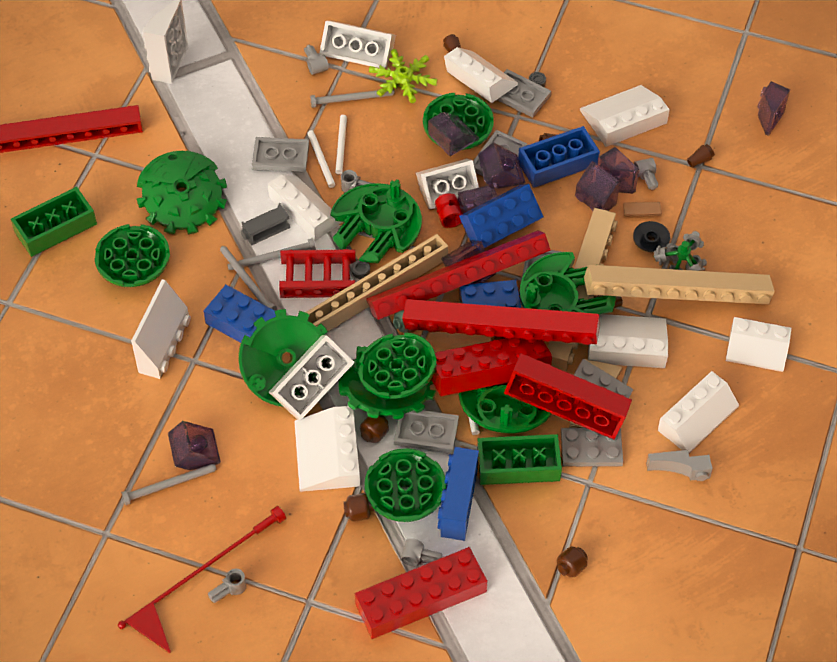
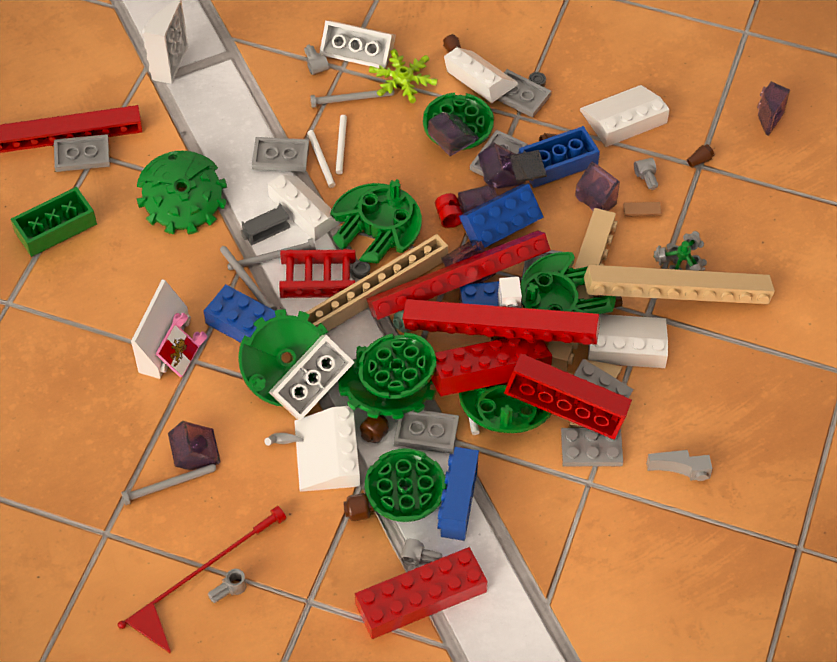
(81, 153): none -> light grey plate
(132, 255): green brick -> none
(178, 347): none -> flag
(282, 438): none -> light grey bar
(350, 180): light grey axle -> none
(446, 179): white slope -> none
(509, 292): none -> white brick
(519, 459): green brick -> none
(528, 166): none -> clear smoke piece
(572, 561): reddish brown head -> none
(620, 168): slope -> none
(651, 235): black dish -> none
(698, 413): white slope -> none
(758, 344): white slope -> none

